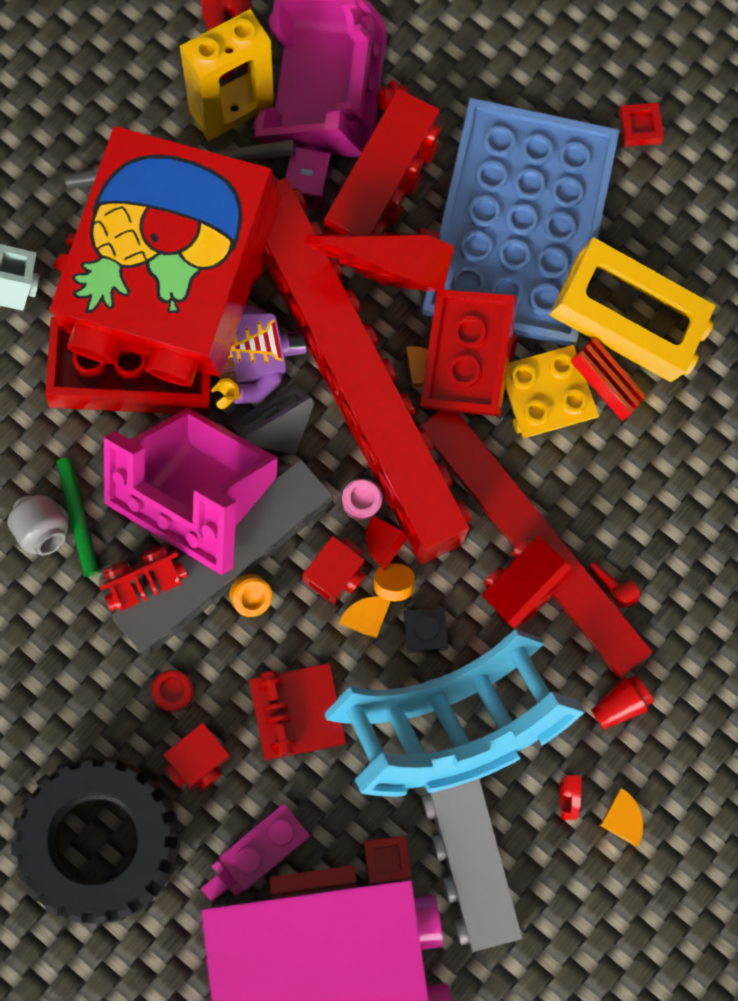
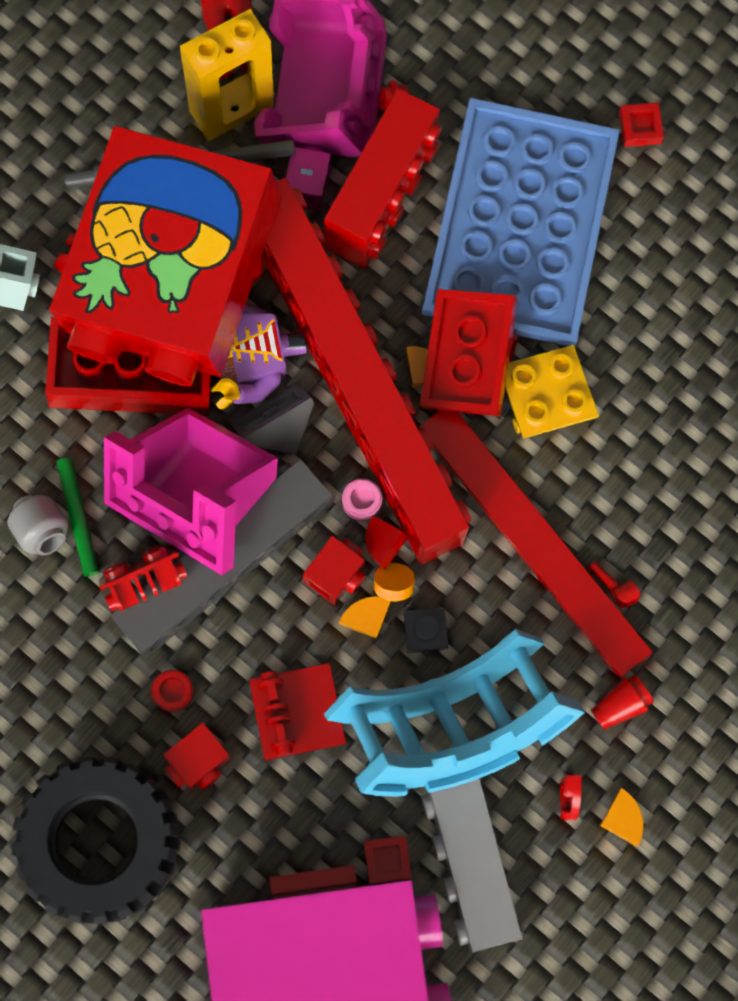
(250, 595): light orange tile -> none
(256, 854): dark pink hinge -> none
(391, 259): red wedge -> none
(527, 581): red slope -> none
(608, 378): red tile -> none
(621, 334): yellow piece -> none

